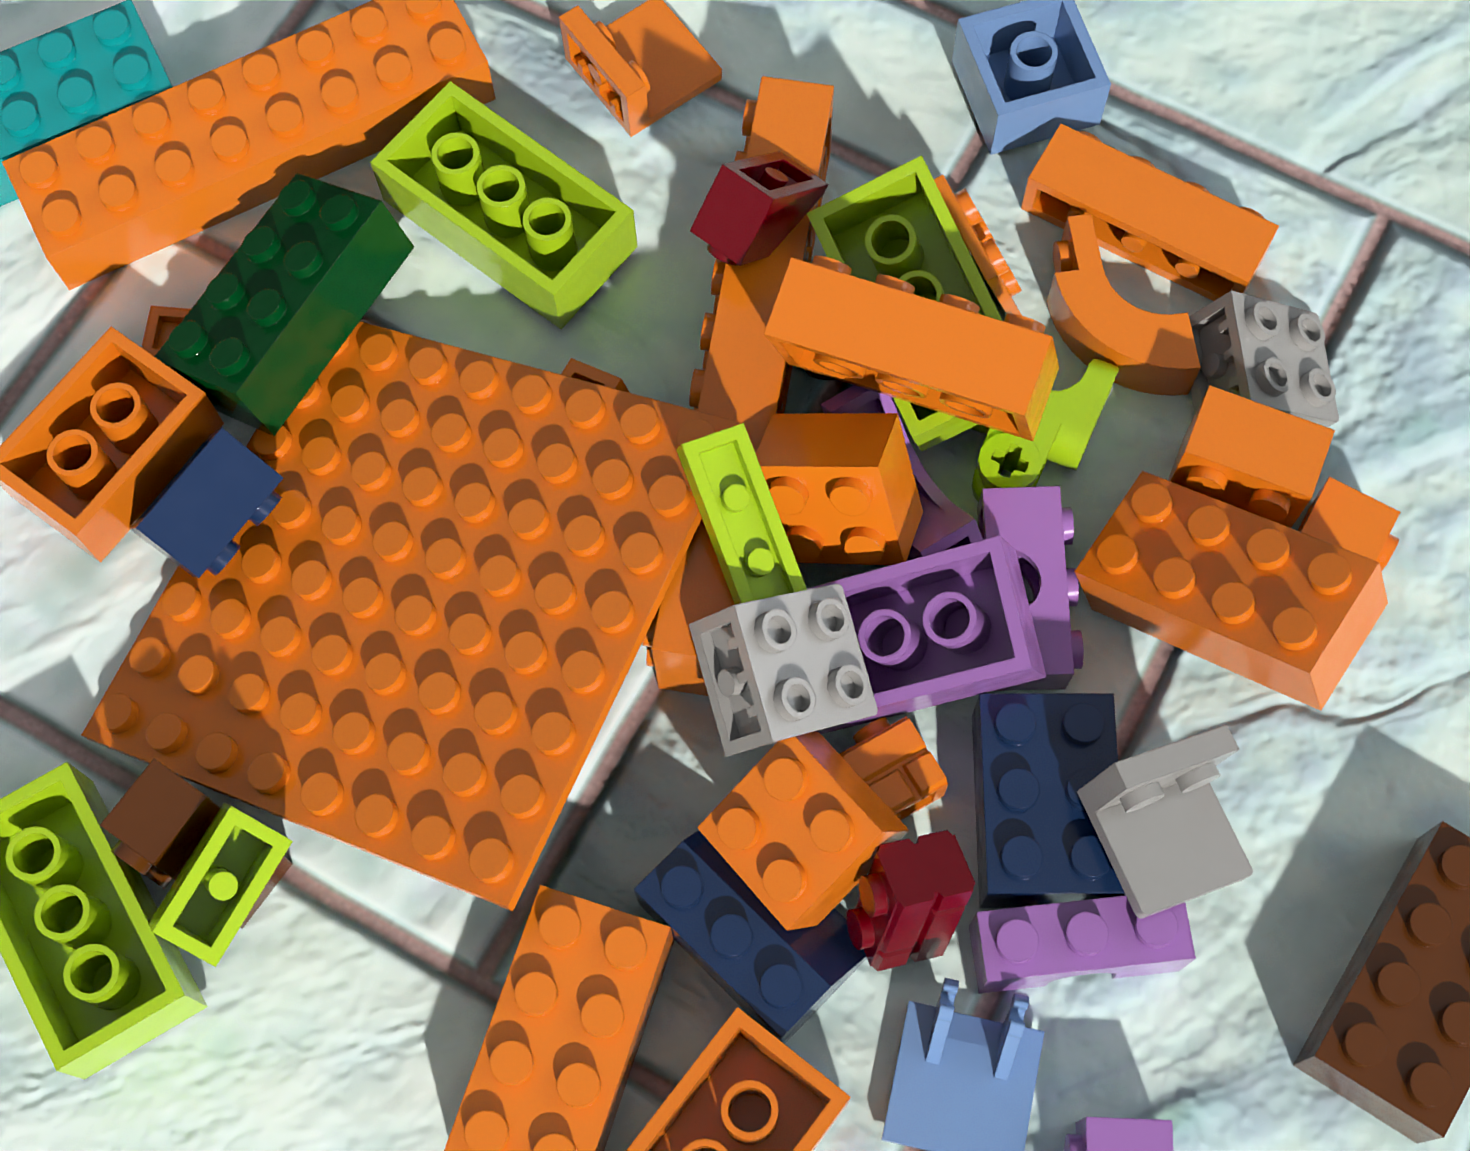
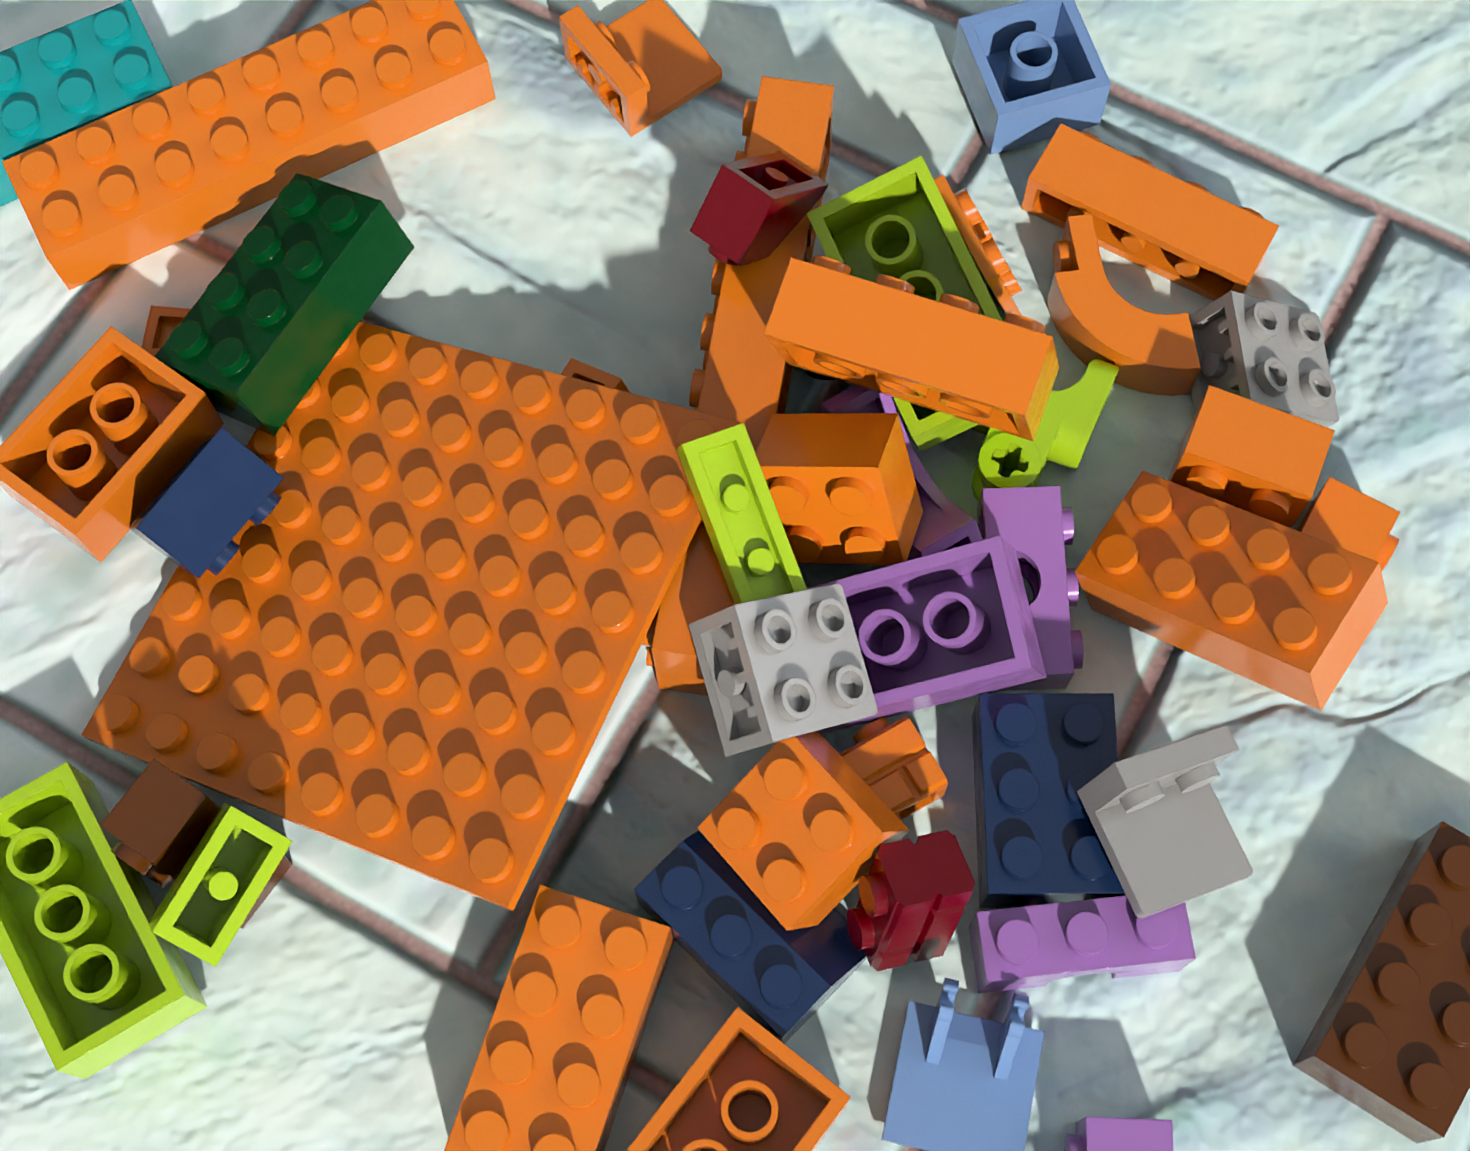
(505, 204): lime brick -> none

